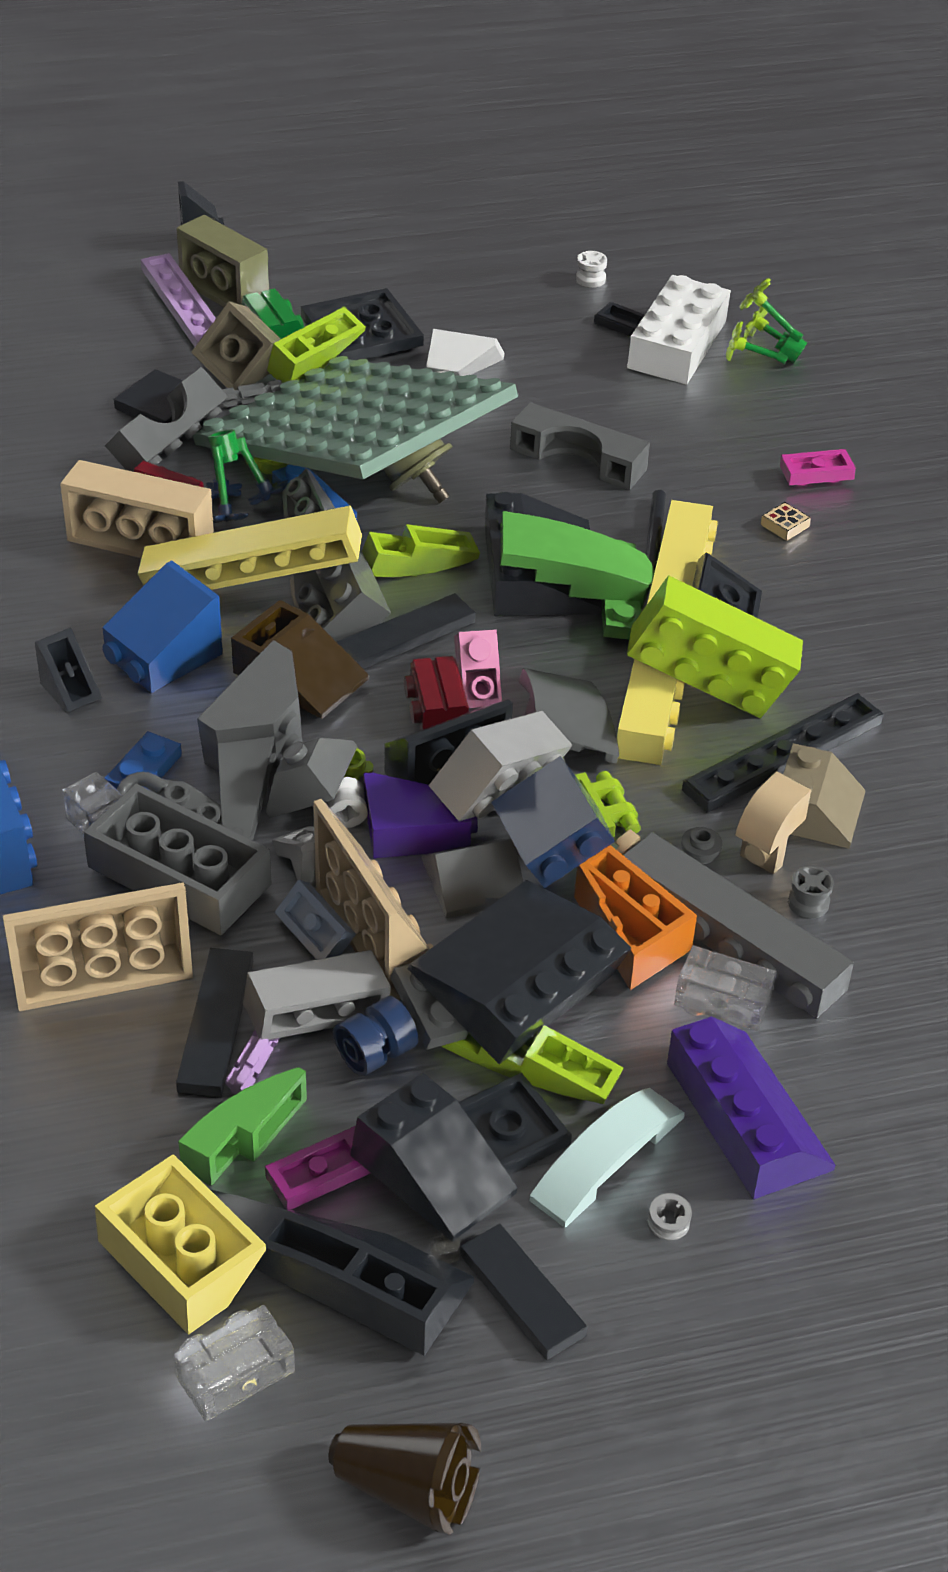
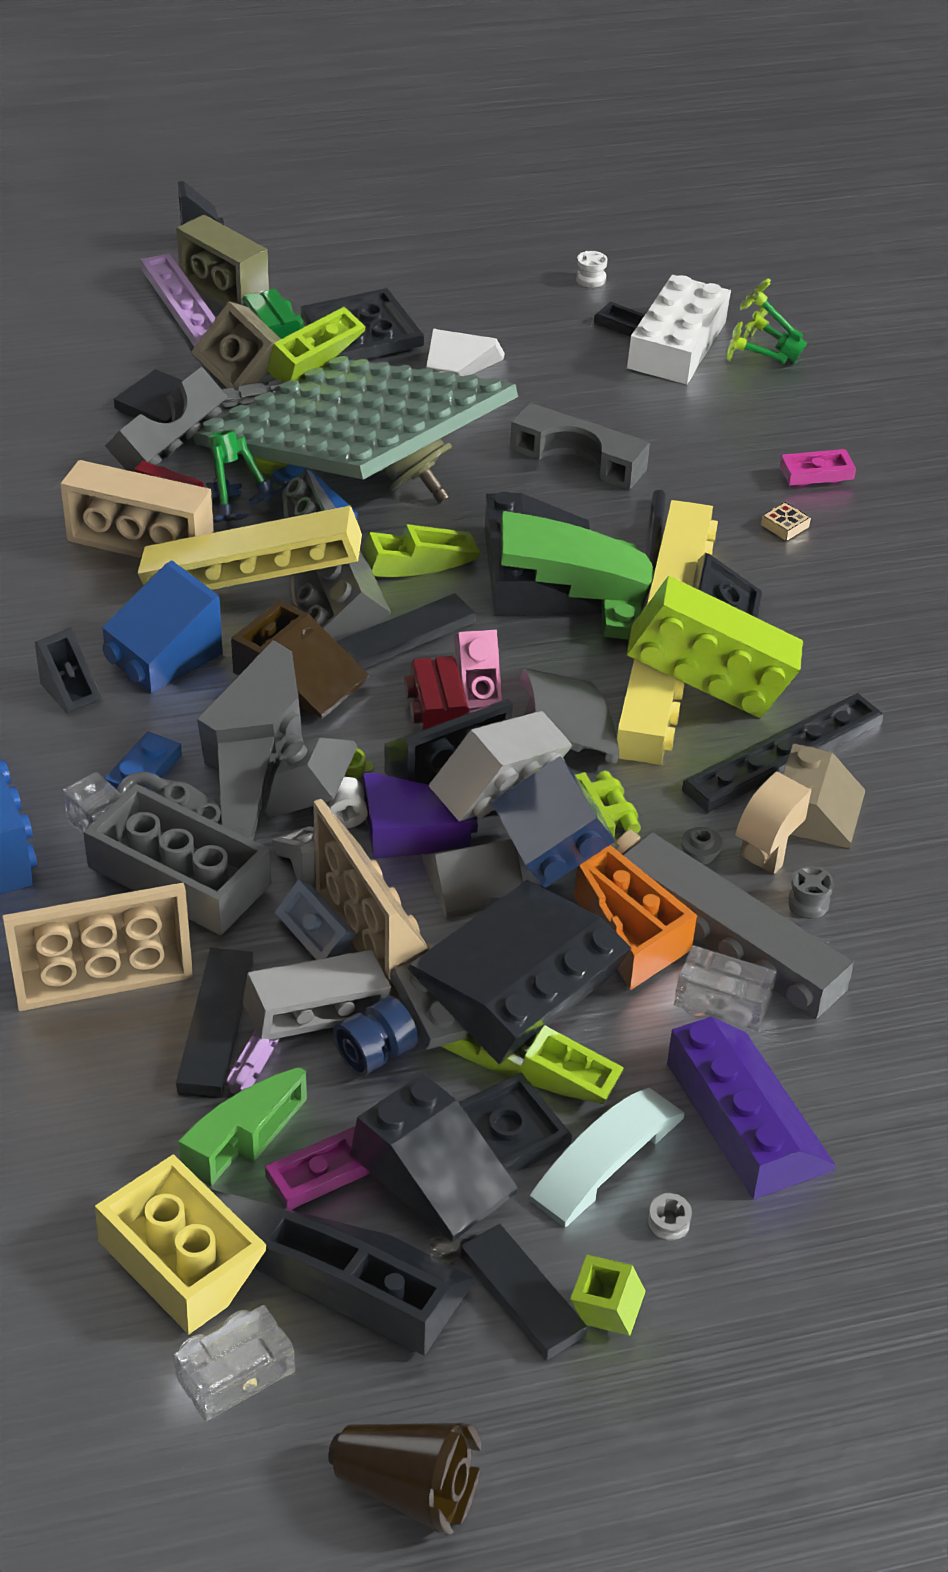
(608, 1294): none -> lime brick

